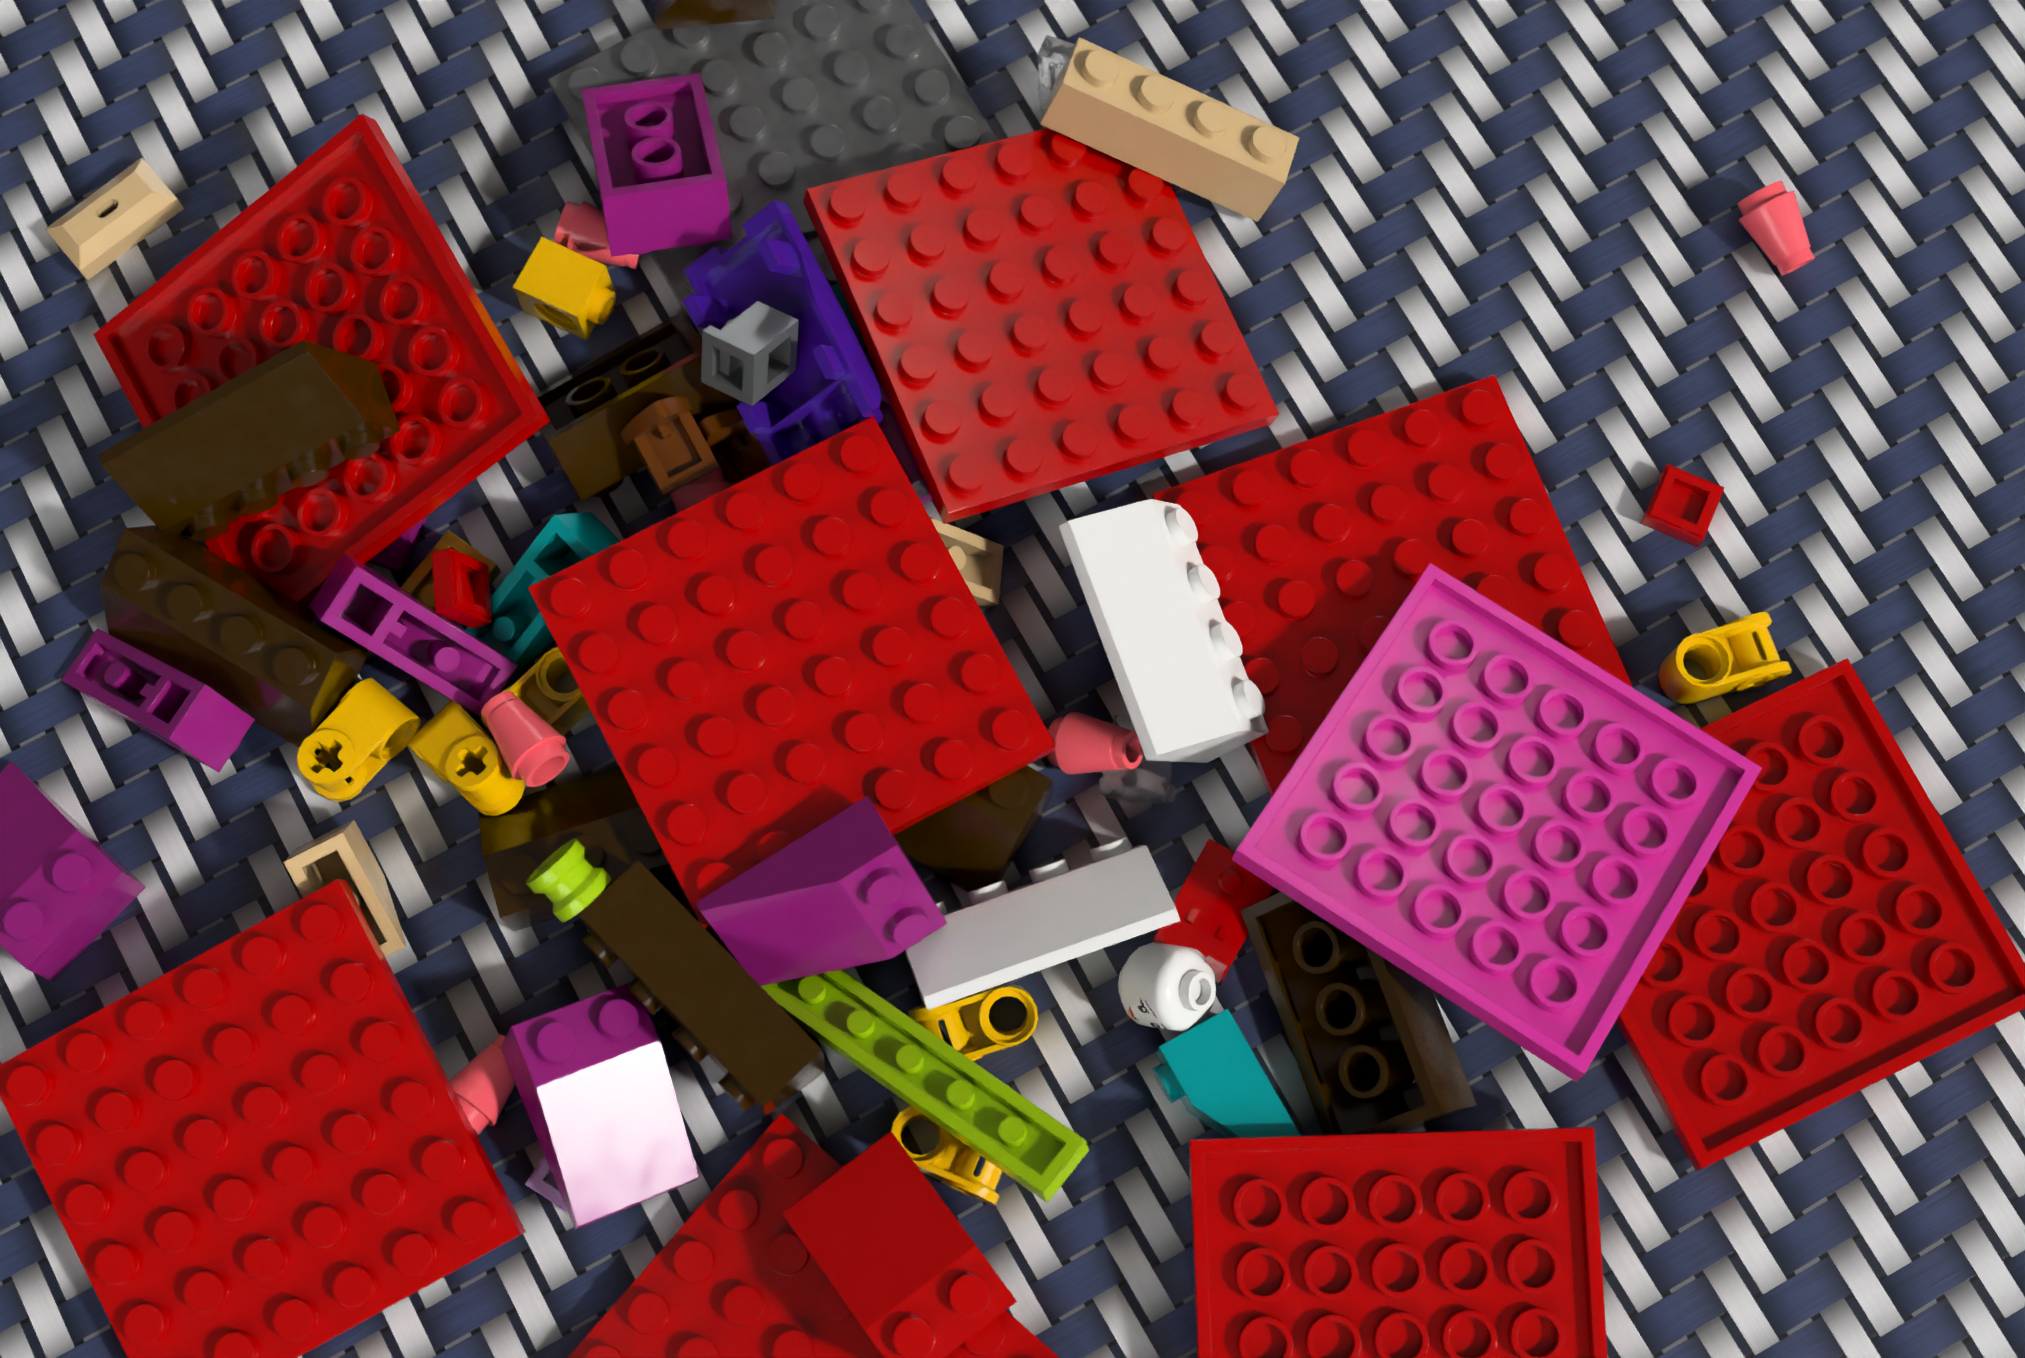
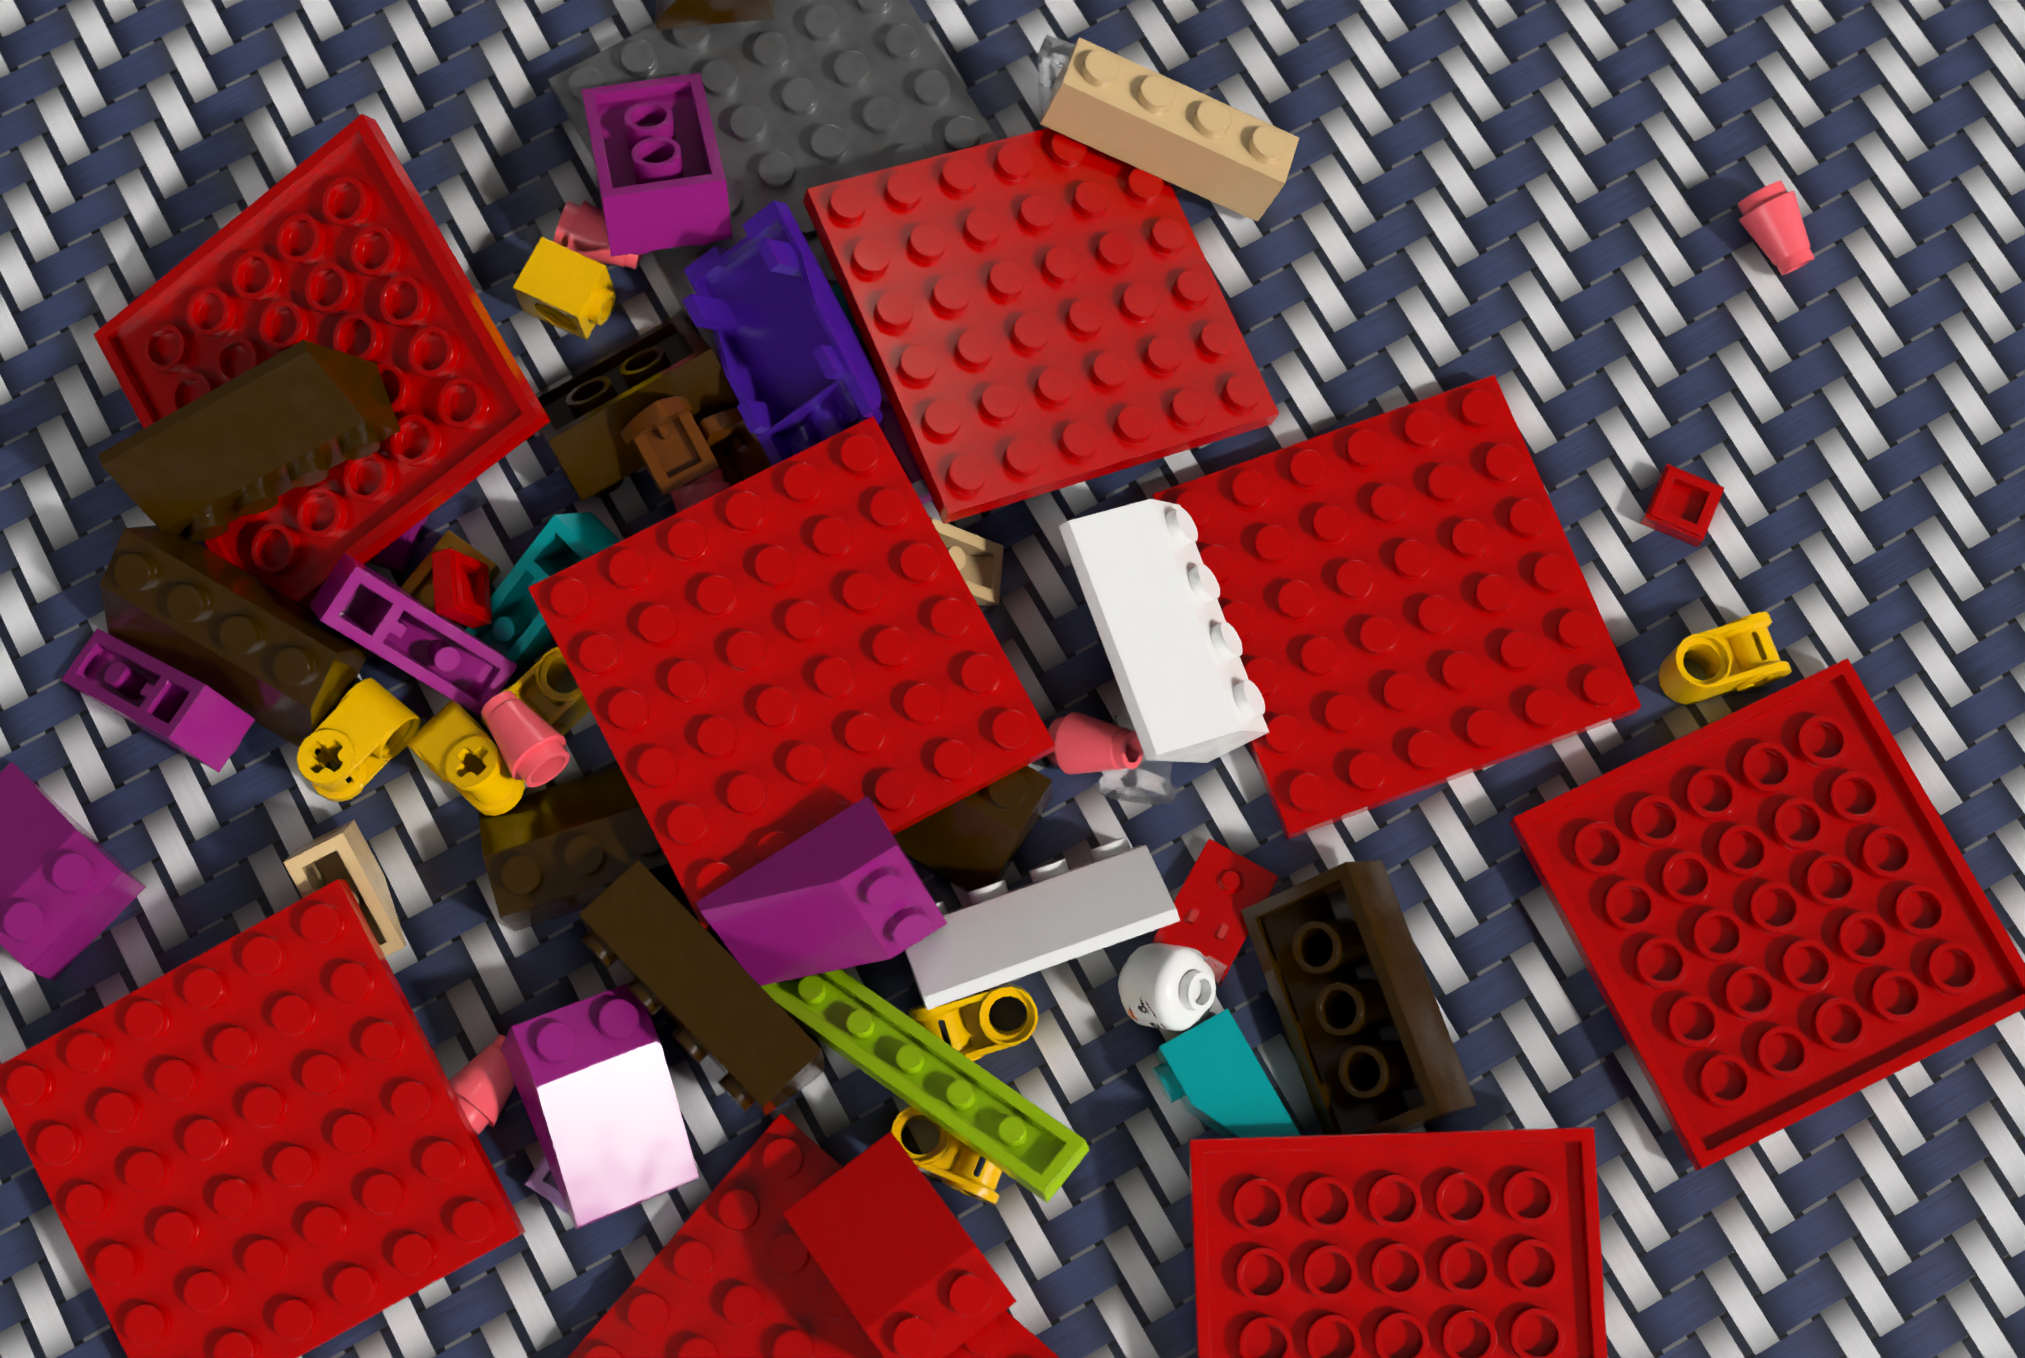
(141, 208): tan piece -> none
(568, 880): lime wheel -> none
(750, 353): dark grey brick -> none
(1500, 820): dark pink plate -> none

